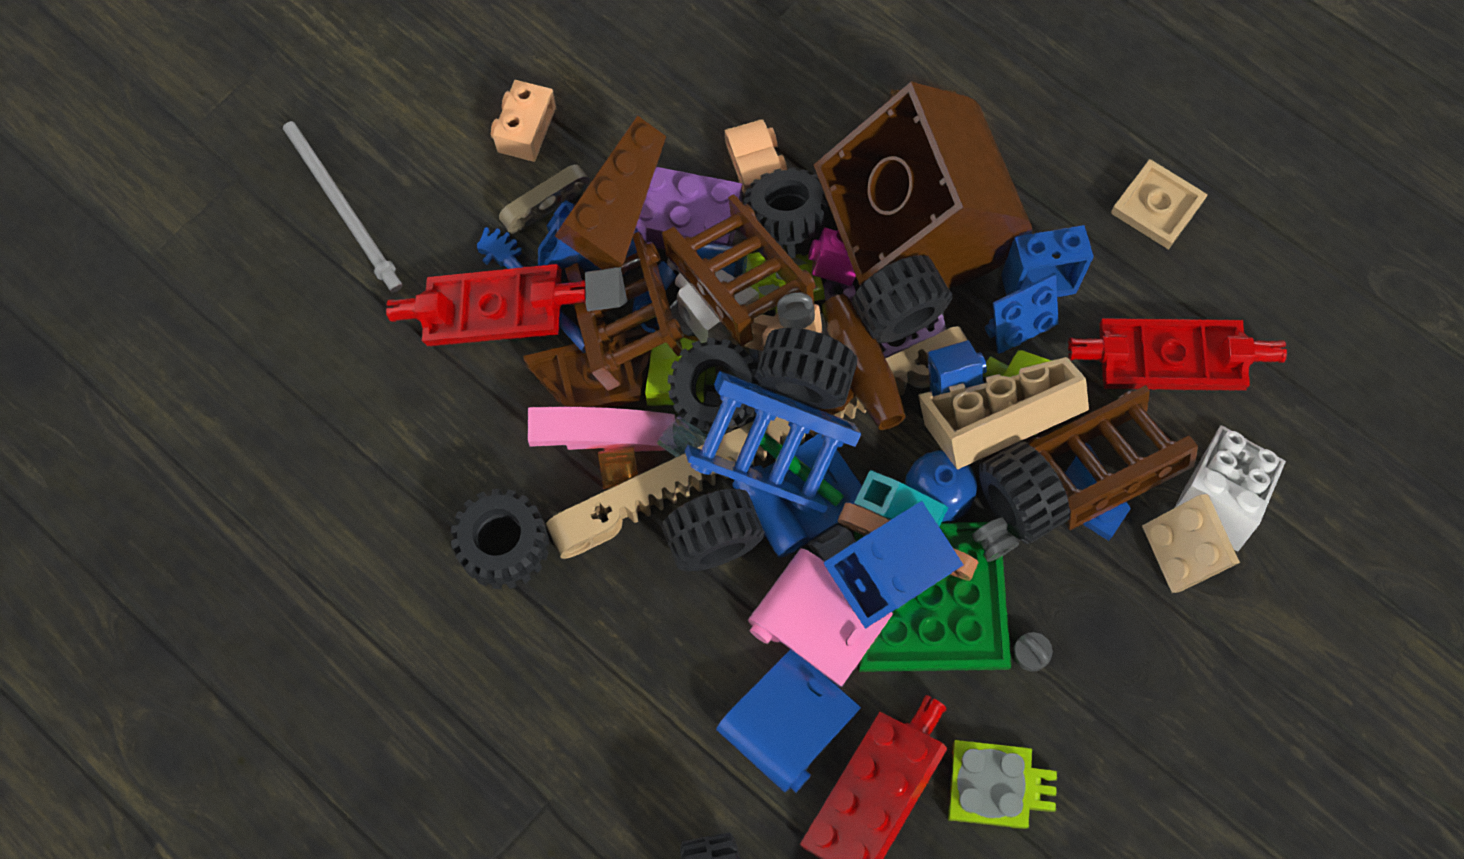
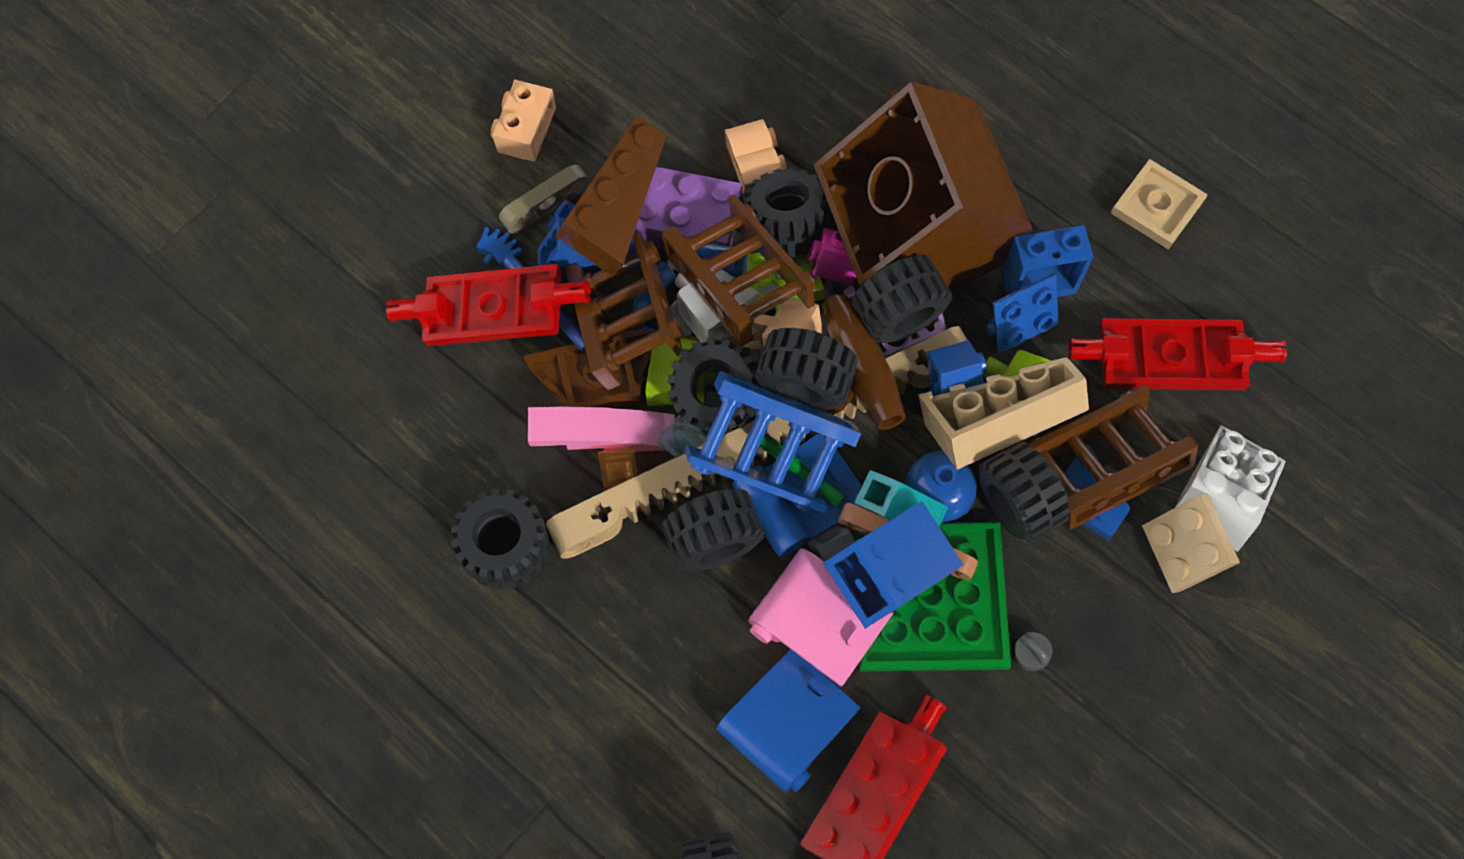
(383, 268): light grey bar -> none
(604, 289): dark grey slope -> none
(796, 310): dark grey tile -> none
(995, 539): dark grey wheel -> none
(996, 785): piece -> none

